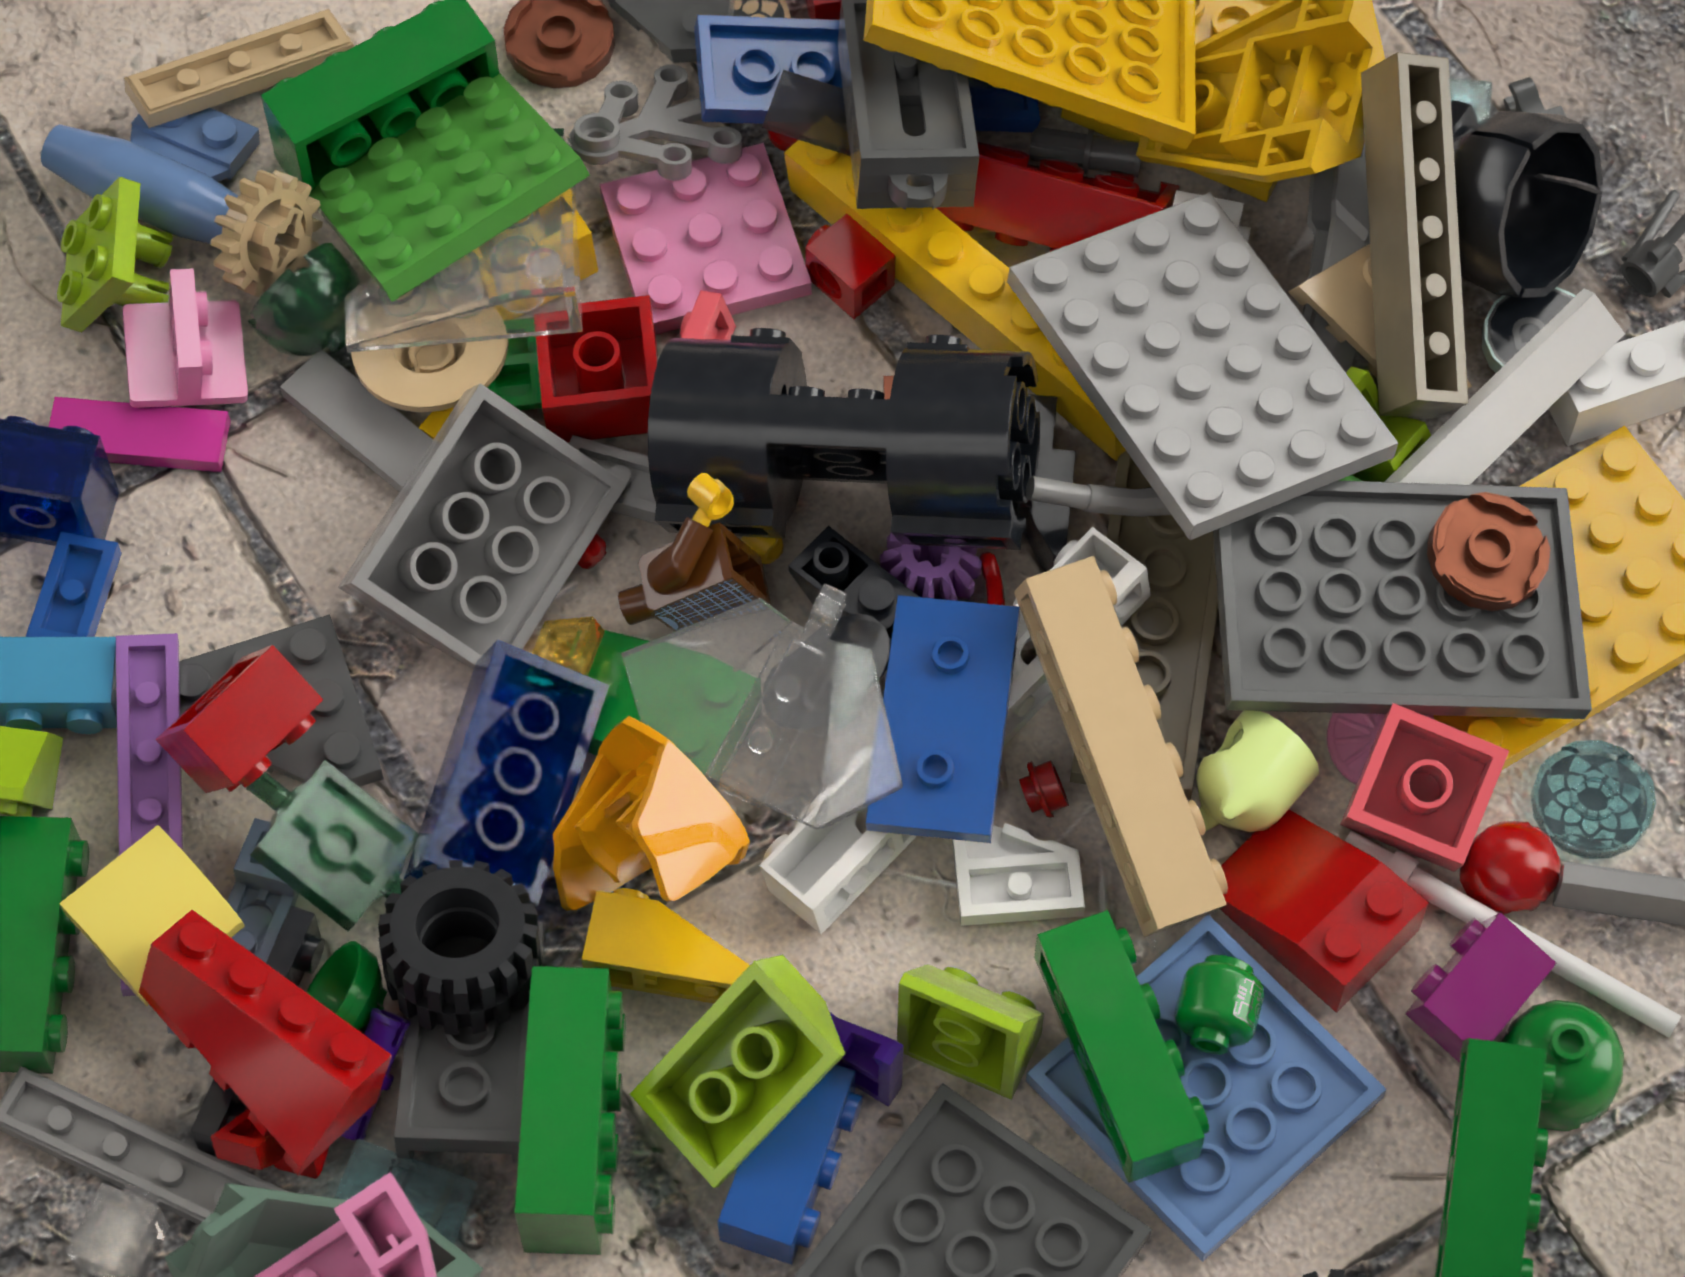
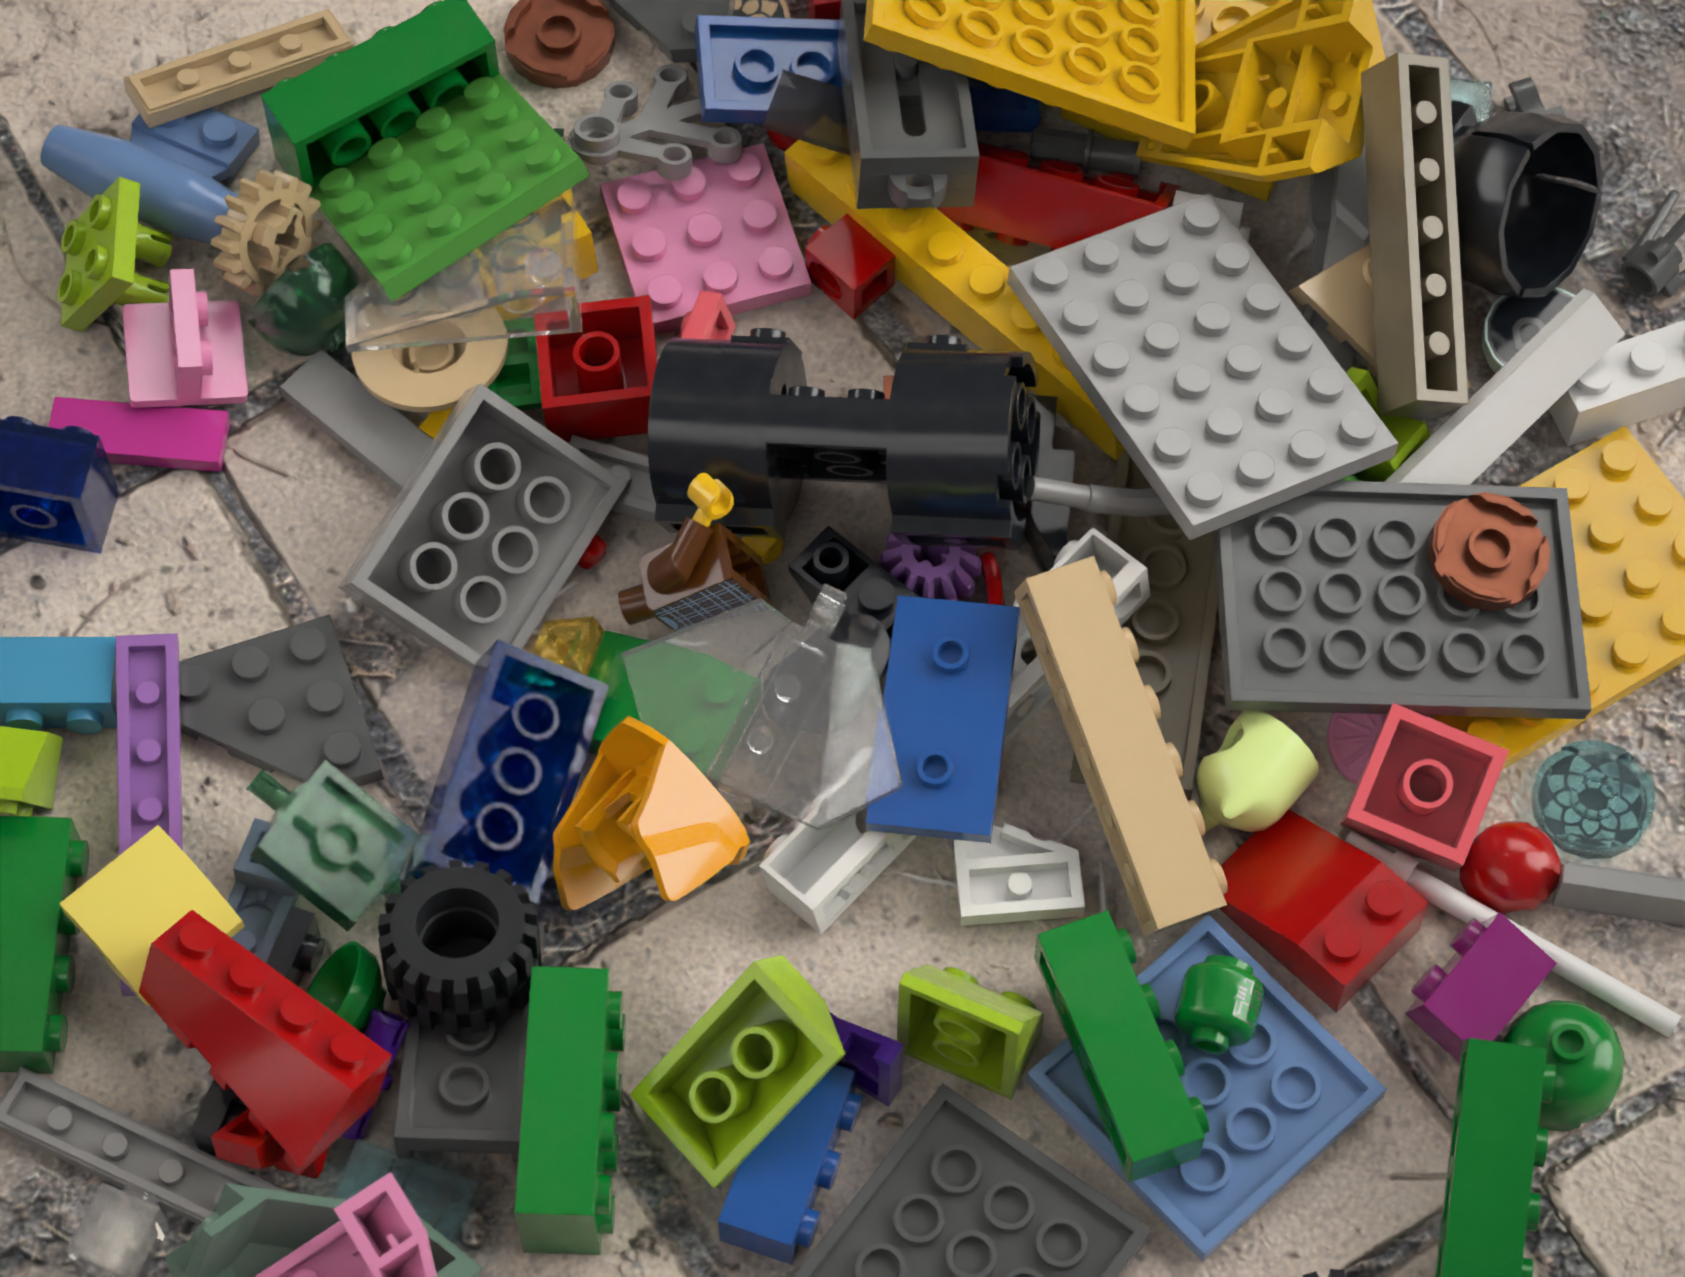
(75, 587): blue plate -> none
(240, 720): red brick -> none
(656, 949): yellow slope -> none
(1043, 789): red plate -> none

